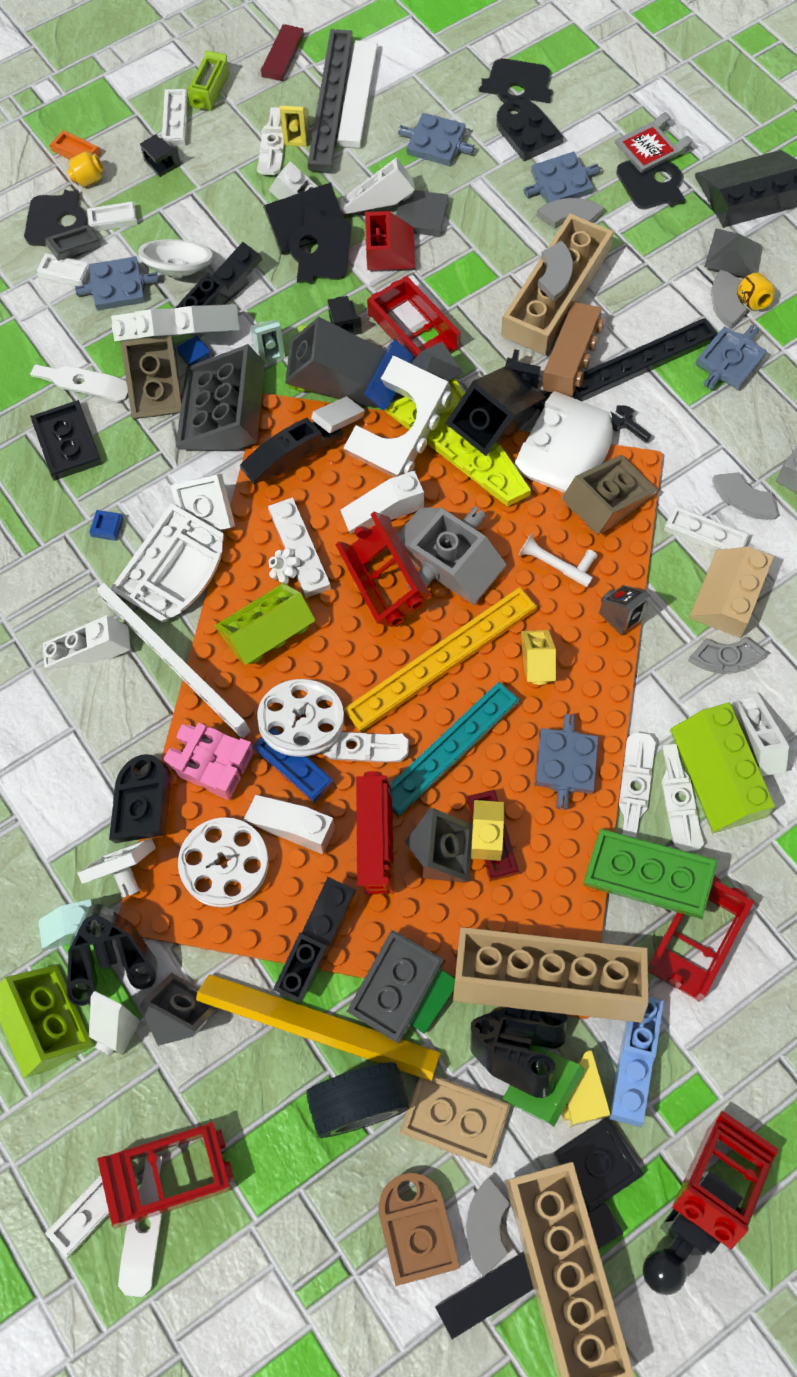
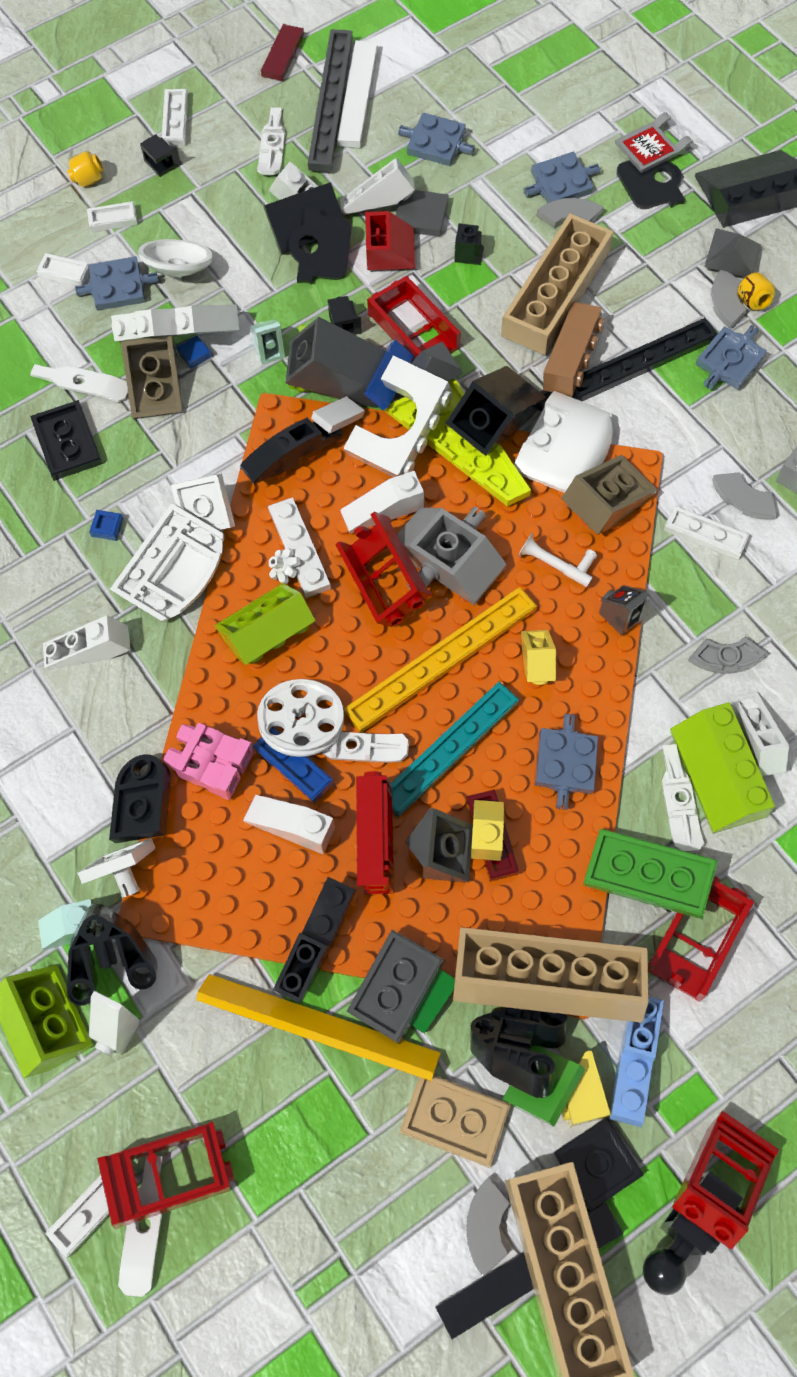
(47, 211): black piece -> none
(71, 145): orange tile -> none
(73, 242): dark grey tile -> none
(174, 1011): dark grey slope -> none
(190, 677): white tile -> none
(208, 80): lime window -> none
(210, 857): white wedge -> none
(222, 402): dark grey slope -> none
(226, 281): black slope -> none
(295, 125): light yellow slope -> none
(357, 1099): black wheel -> none
(416, 1231): medium nougat plate -> none
(468, 244): none -> black window
(510, 73): black piece -> none
(528, 130): black plate -> none
(528, 372): black bracket -> none
(558, 271): light grey tile -> none
(627, 422): black bar -> none
(636, 768): white piece -> none
(731, 589): tan slope -> none

